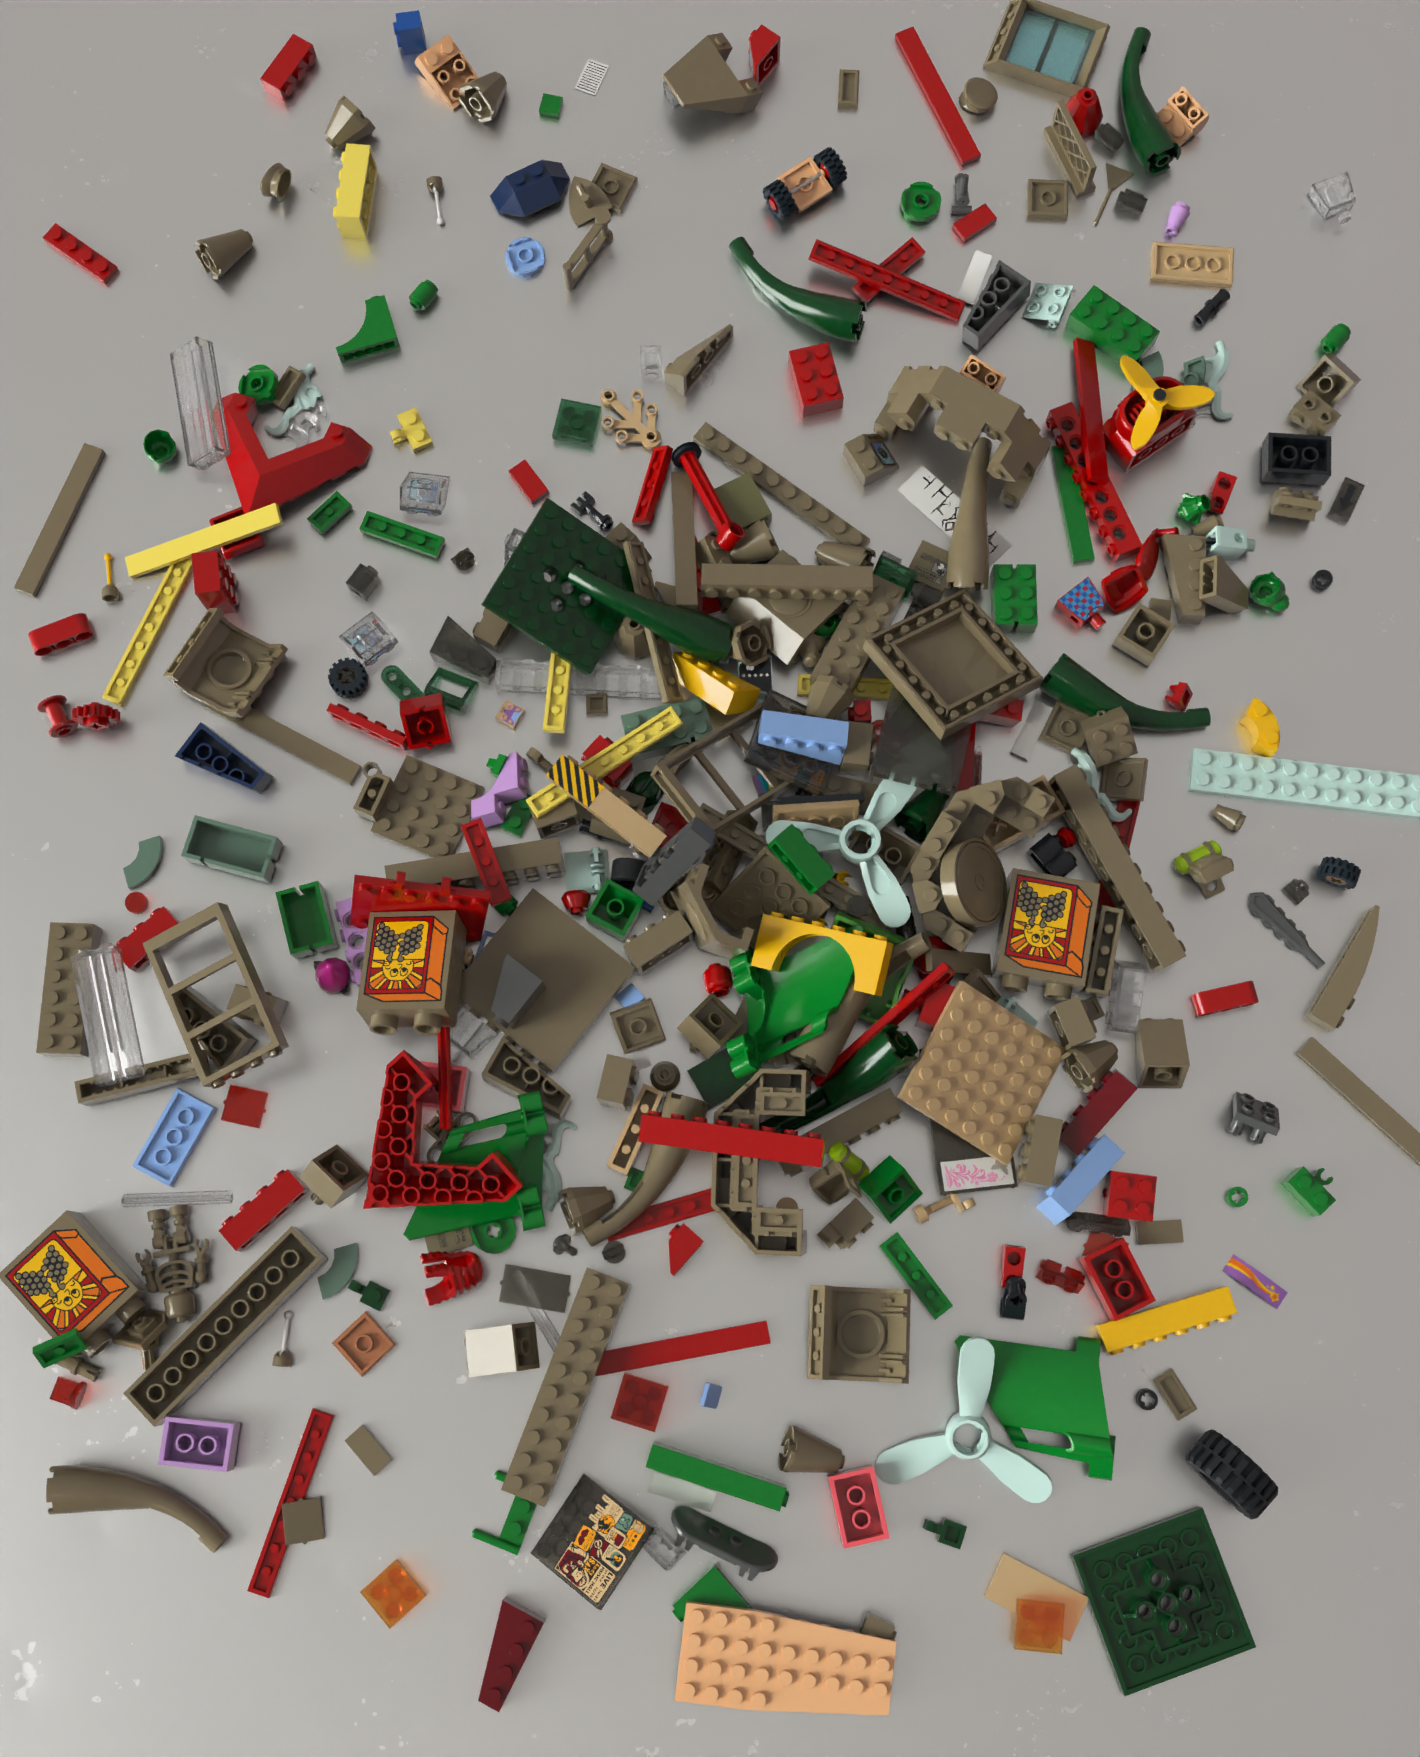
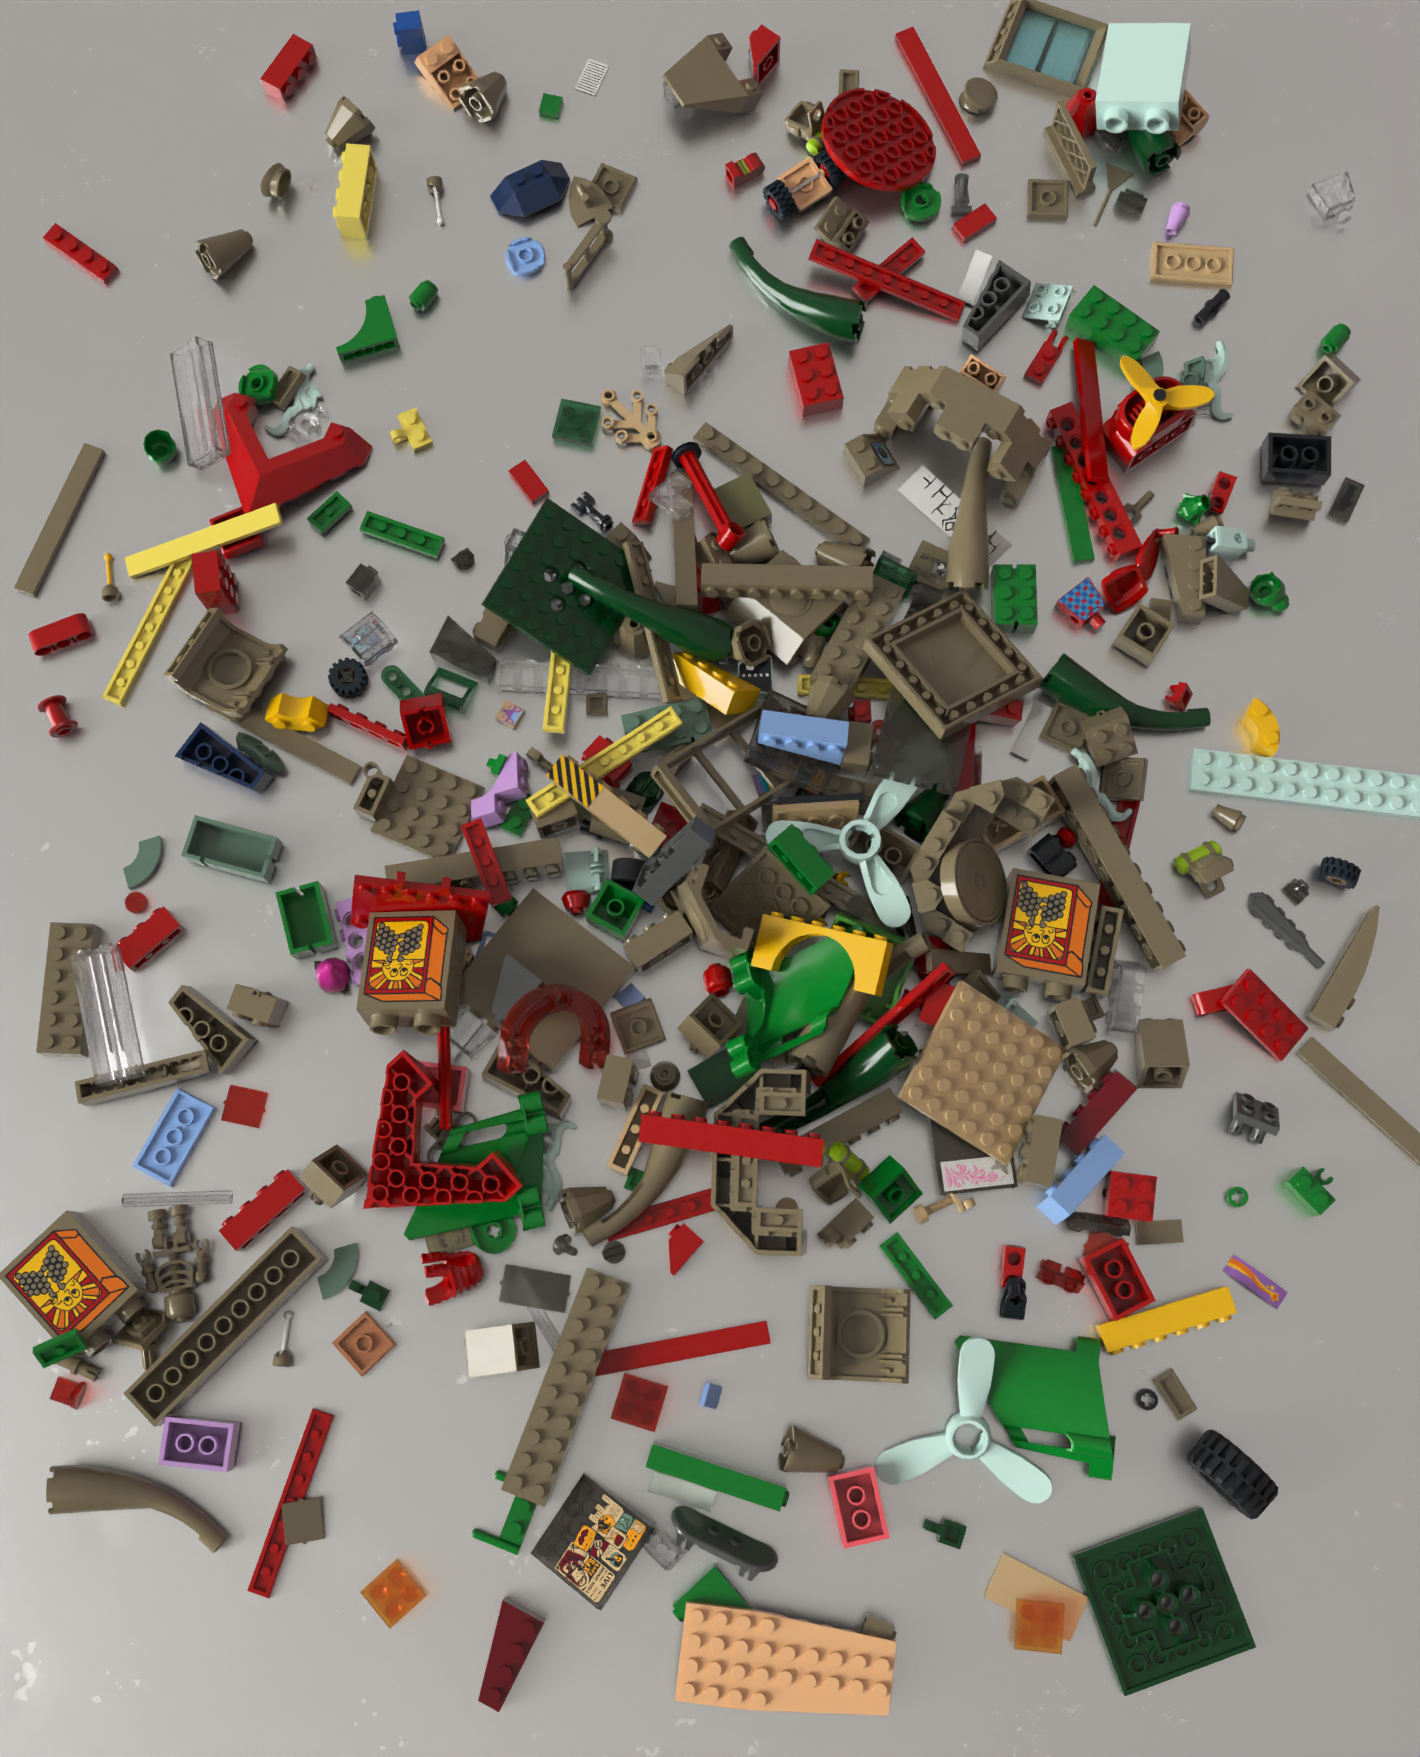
(95, 716): red gear -> none
(259, 998): dark tan window -> none
(260, 752): none -> sand green tile
(296, 712): none -> yellow brick
(368, 1450): dark tan tile -> none
(424, 493): clear slope -> none
(539, 1004): none -> clear red piece
(669, 496): none -> clear plate
(744, 170): none -> red leg
(806, 122): none -> dark tan piece
(841, 225): none -> dark tan brick
(878, 140): none -> red tile
(1045, 359): none -> red hinge
(1135, 509): none -> dark tan bar
(1143, 77): none -> light aqua brick
(1264, 1014): none -> red plate
(1326, 575): black bush -> none

